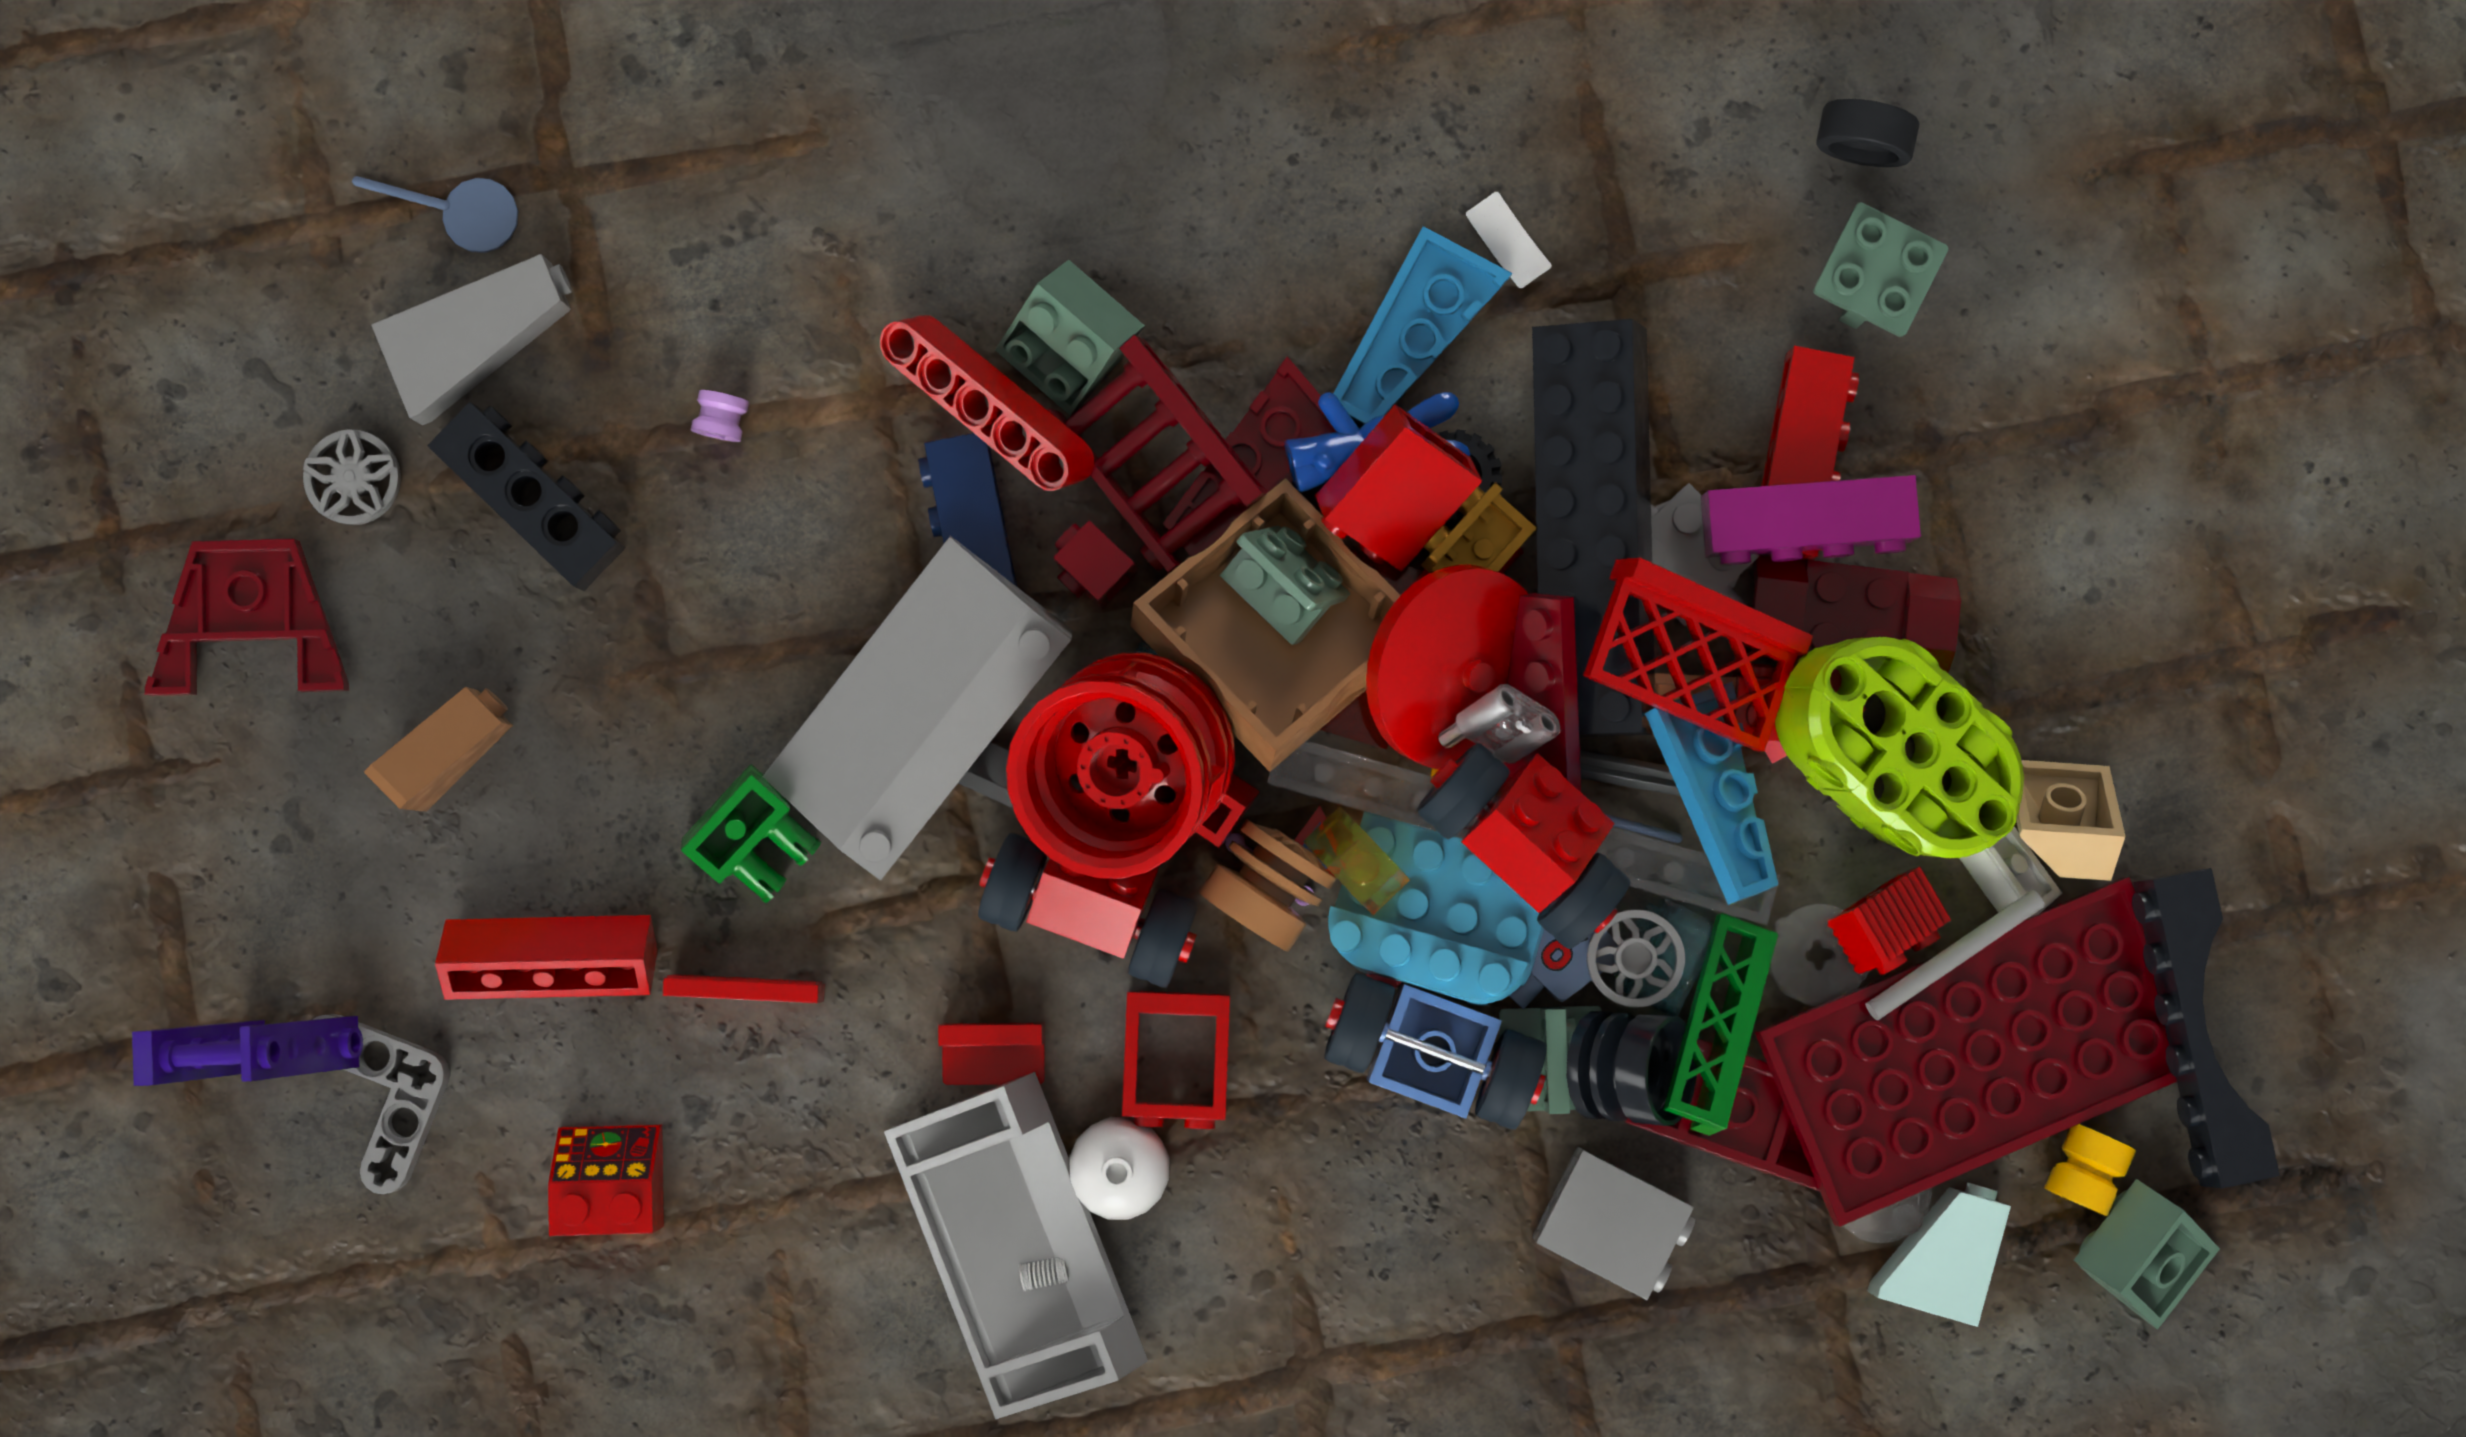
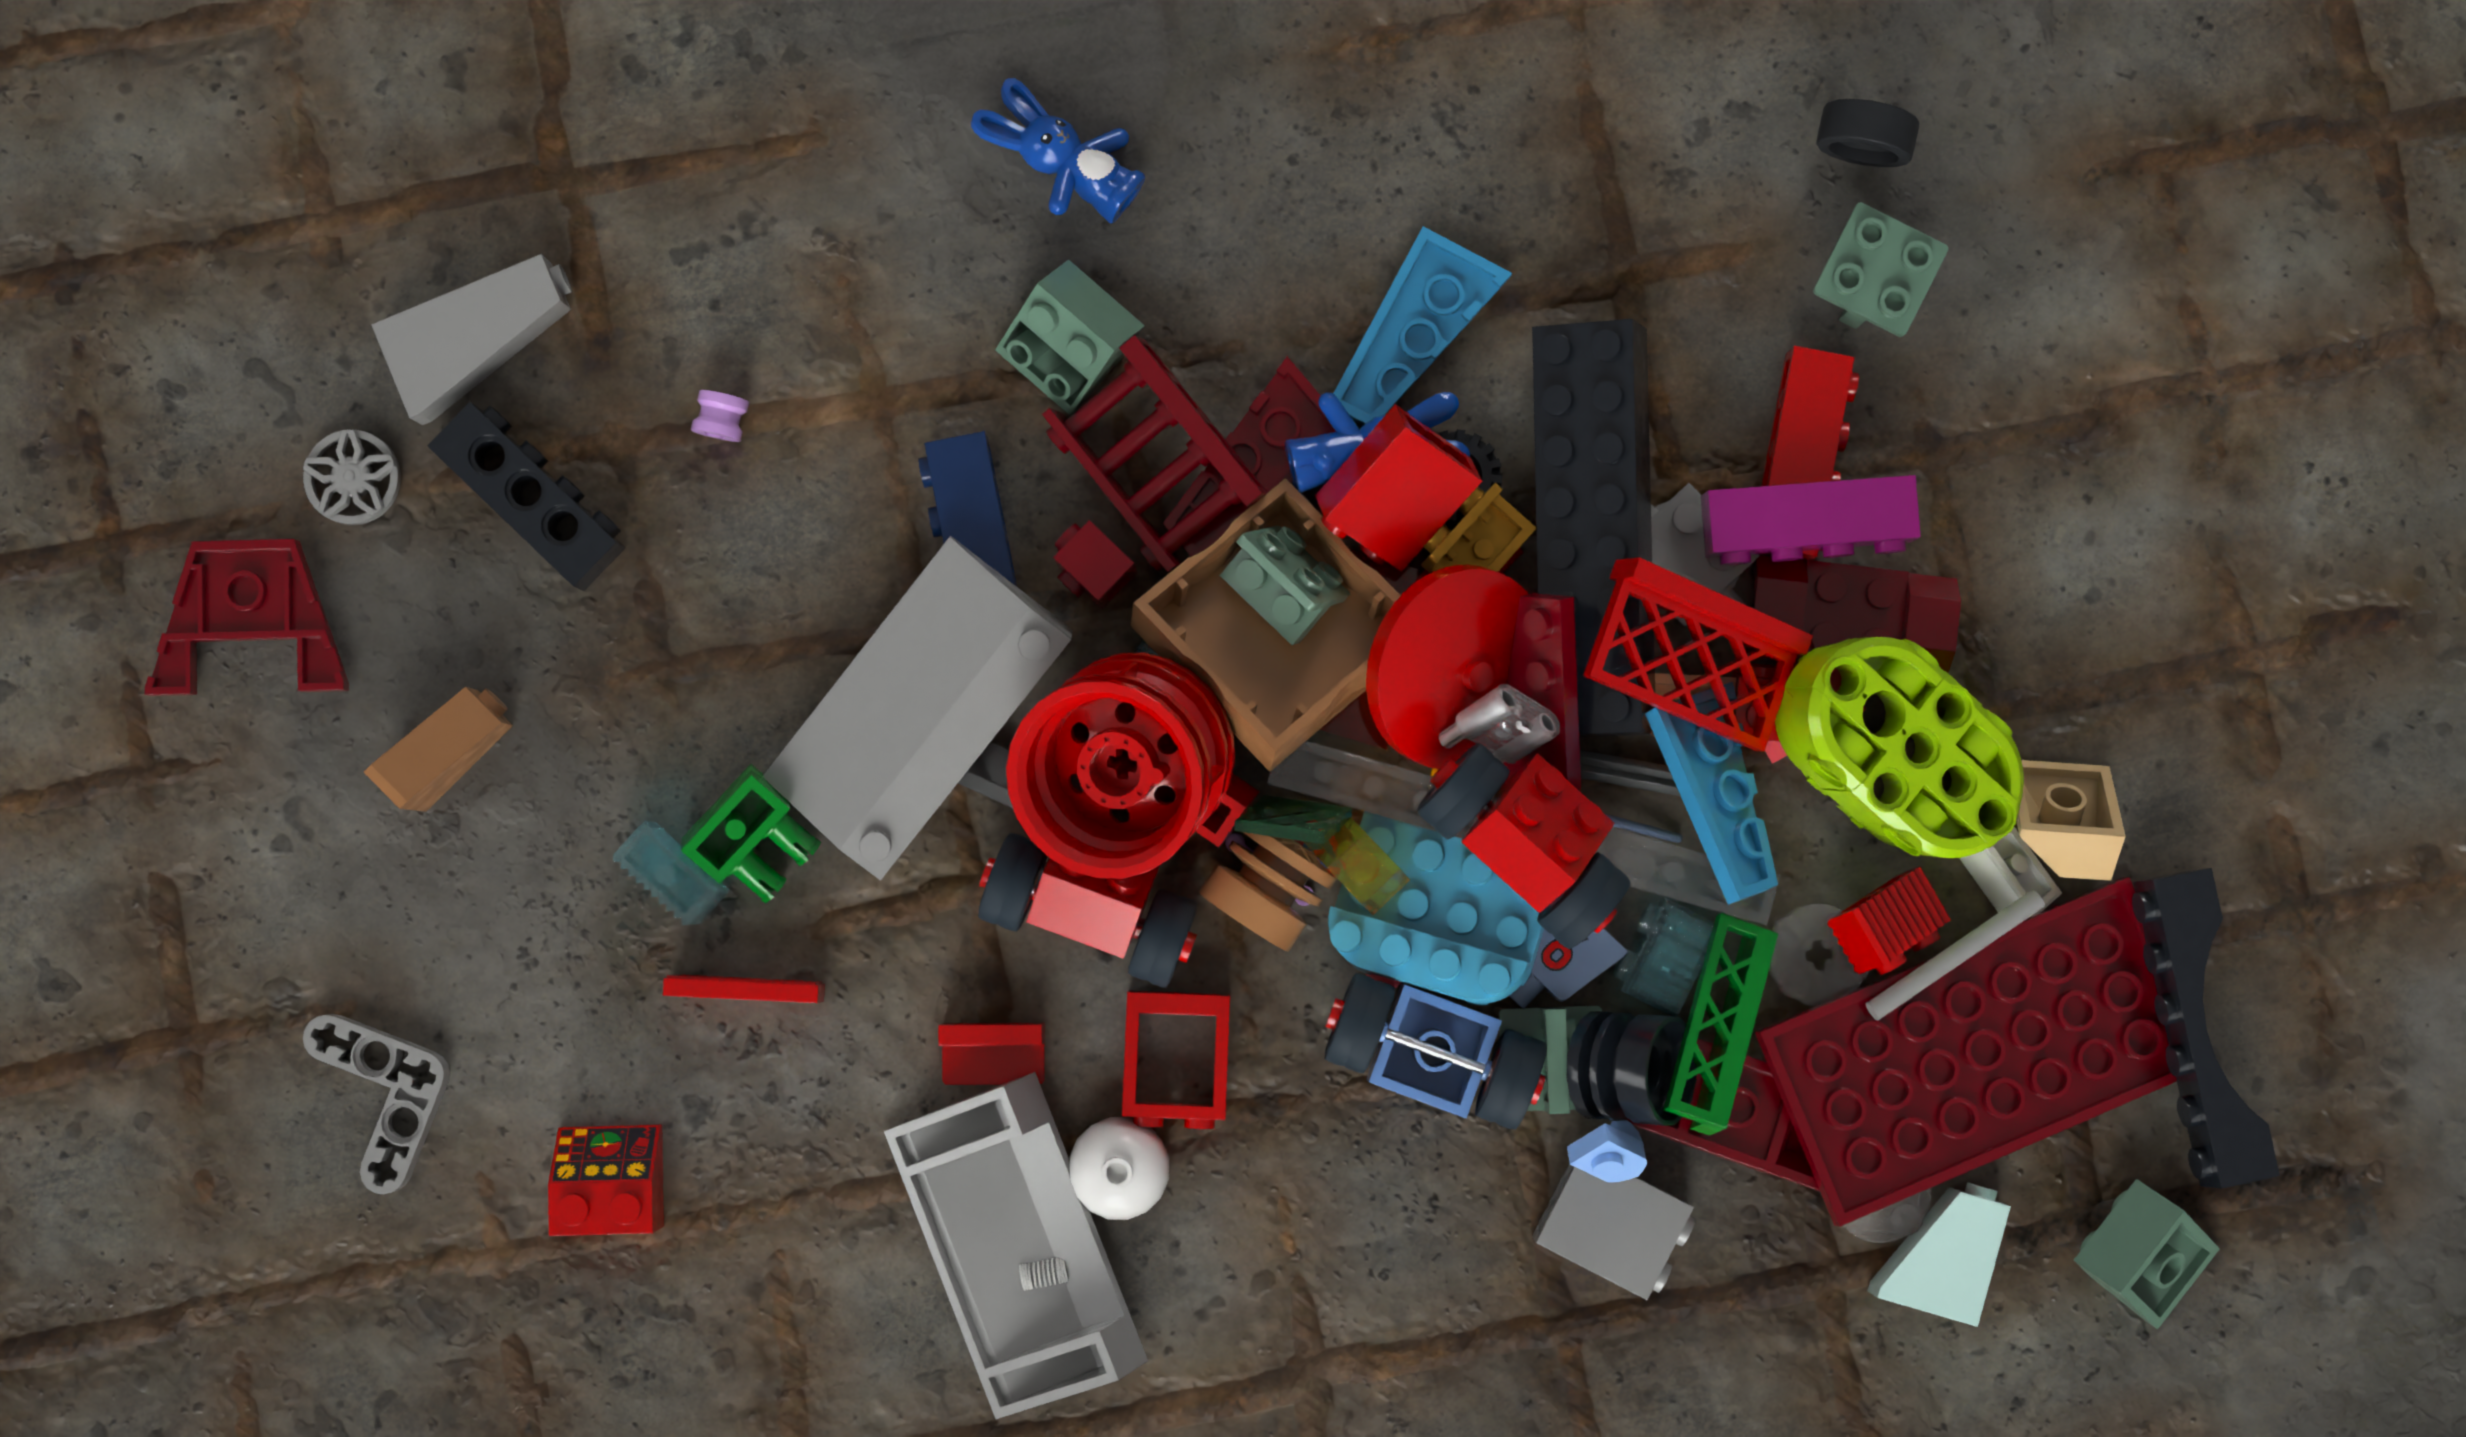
(246, 1049): dark purple fence -> none
(476, 214): sand blue piece -> none
(547, 957): red brick -> none
(669, 873): none -> clear light blue brick
(1008, 409): red beam -> none
(1054, 147): none -> blue animal
(1300, 830): none -> clear green window
(1508, 240): white sticker -> none
(1610, 1152): none -> light blue plate
(1636, 959): light grey wheel -> none
(2090, 1169): yellow wheel -> none

